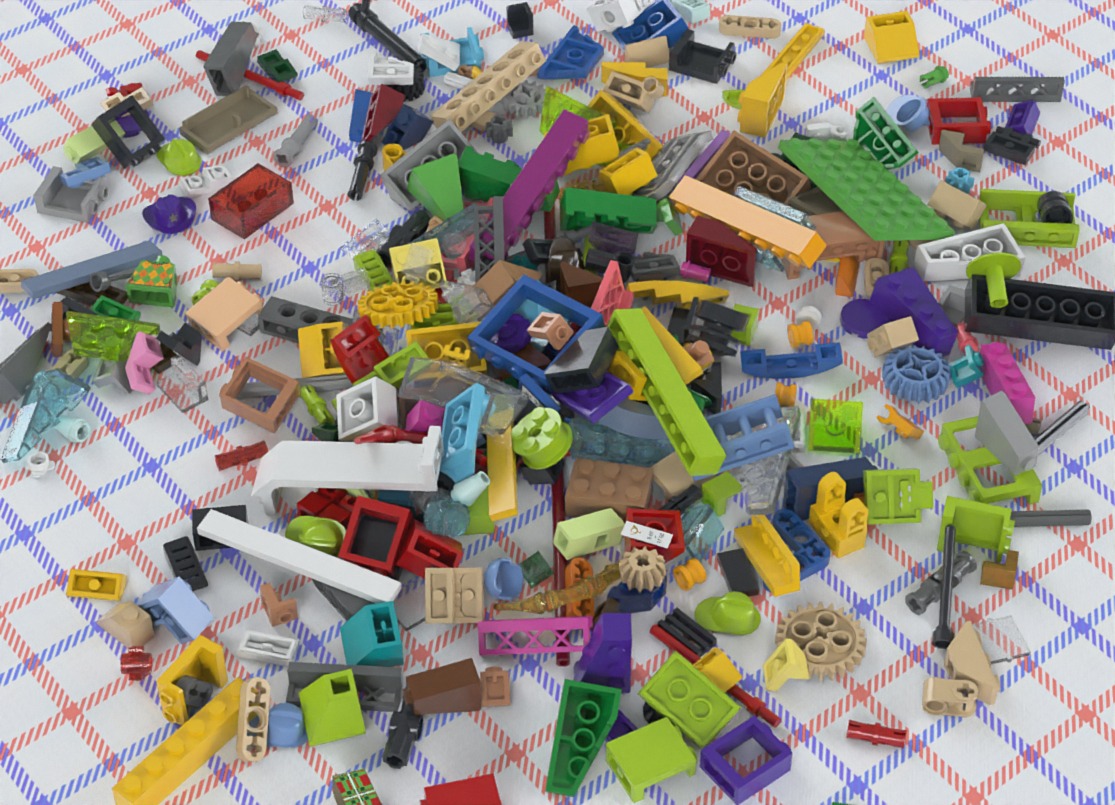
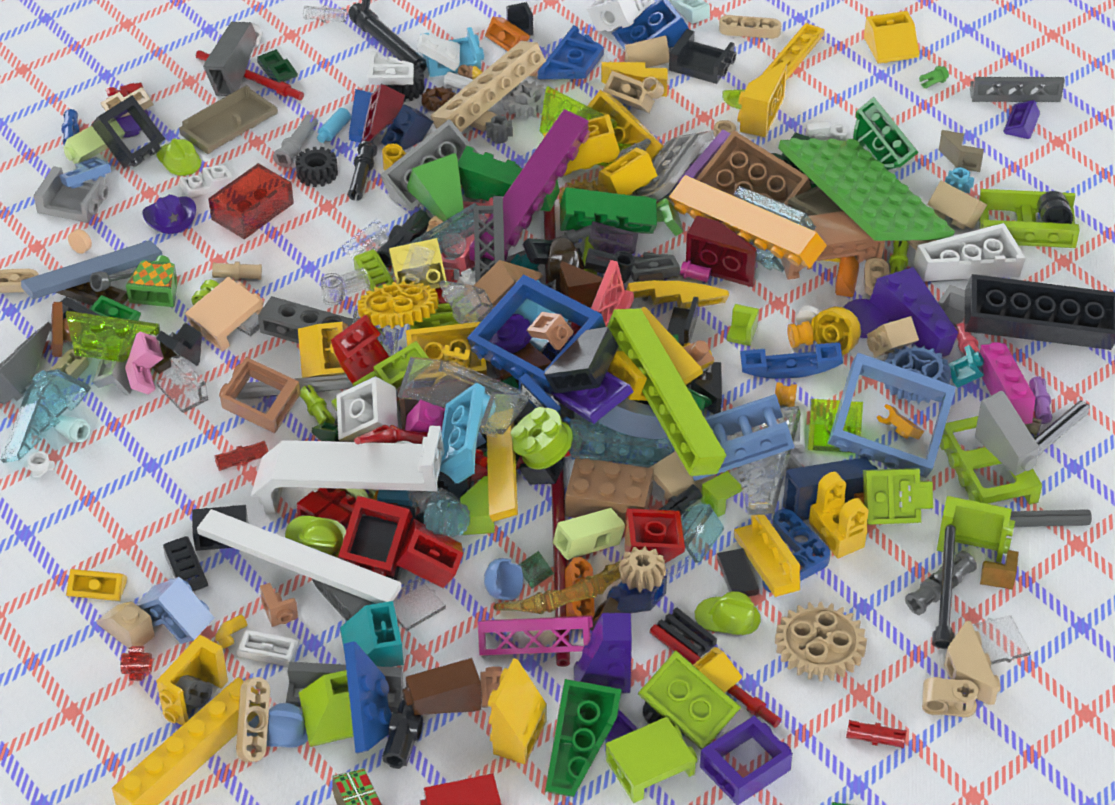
(70, 126): none -> blue pin
(79, 241): none -> light nougat tile
(229, 627): none -> yellow arm
(308, 169): none -> black tyre
(333, 125): none -> medium azure cylinder
(367, 698): none -> blue wing
(430, 97): none -> reddish brown gear
(454, 595): tan slope -> none
(470, 488): light aqua cone -> none
(505, 33): none -> orange slope
(516, 714): none -> yellow slope
(646, 534): white sticker -> none
(689, 574): light orange wheel -> none
(718, 327): black wheel -> none
(725, 125): none -> tan tile
(785, 663): light yellow slope -> none
(836, 326): none -> yellow cylinder
(904, 380): none -> medium blue window
(909, 112): medium blue piece -> none
(954, 108): red window -> none
(995, 268): lime piece -> none
(1011, 145): black plate -> none
(1042, 399): none -> medium lavender pin

